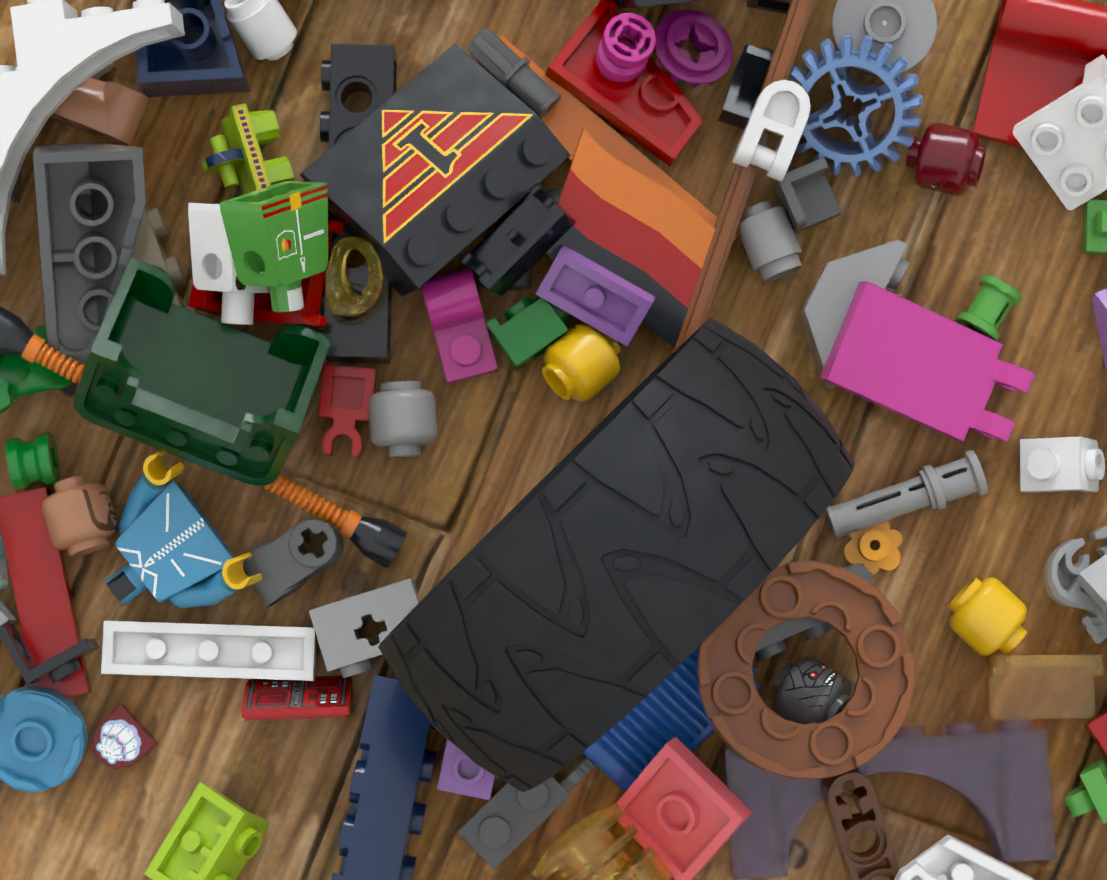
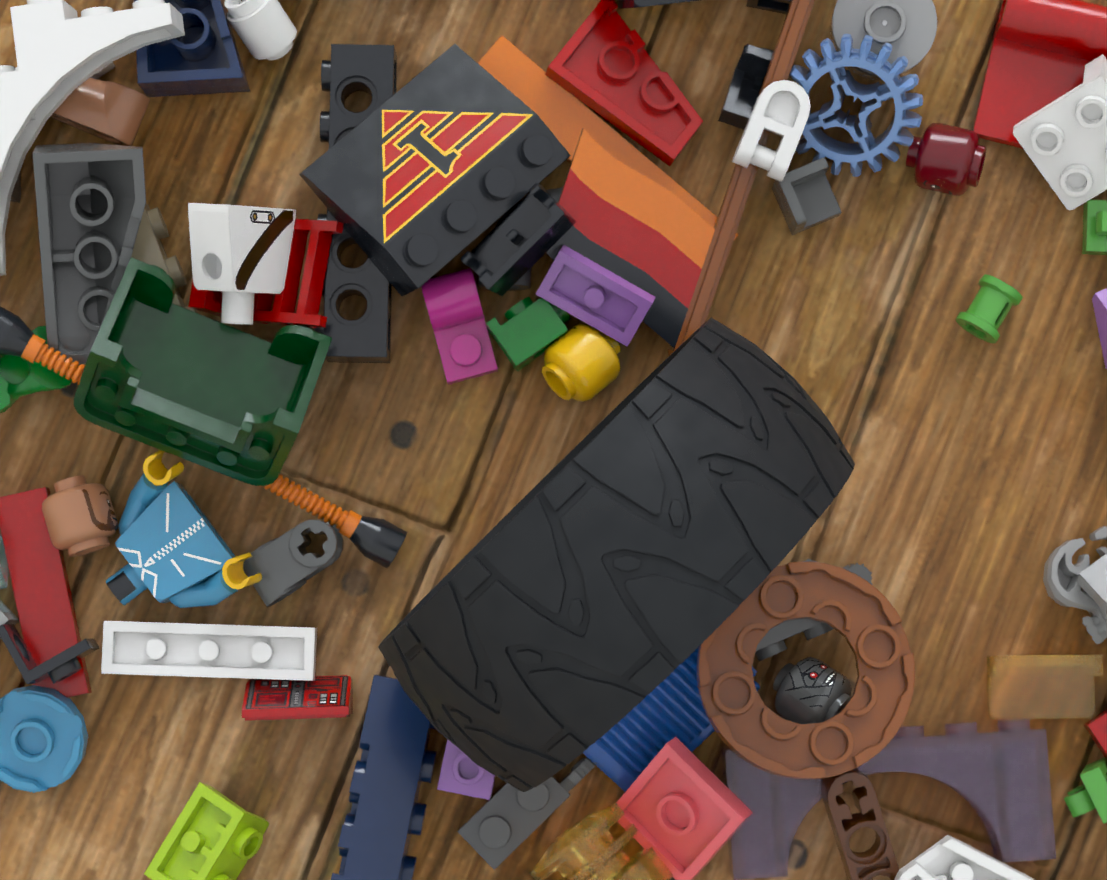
(32, 461): green wheel -> none
(121, 739): tile -> none
(239, 155): lime hips -> none
(279, 238): bright green torso -> none
(338, 287): clear yellow piece -> none
(339, 623): light grey brick -> none
(345, 400): red plate -> none
(402, 418): light grey head -> none
(513, 72): dark grey axle -> none
(620, 58): dark pink wheel -> none
(706, 36): magenta gear -> none
(769, 241): light grey brick -> none
(835, 290): light grey slope -> none
(885, 557): light orange plant -> none
(921, 365): dark pink tile -> none
(931, 488): light grey pin -> none
(988, 616): yellow head -> none
(1060, 465): white bracket -> none

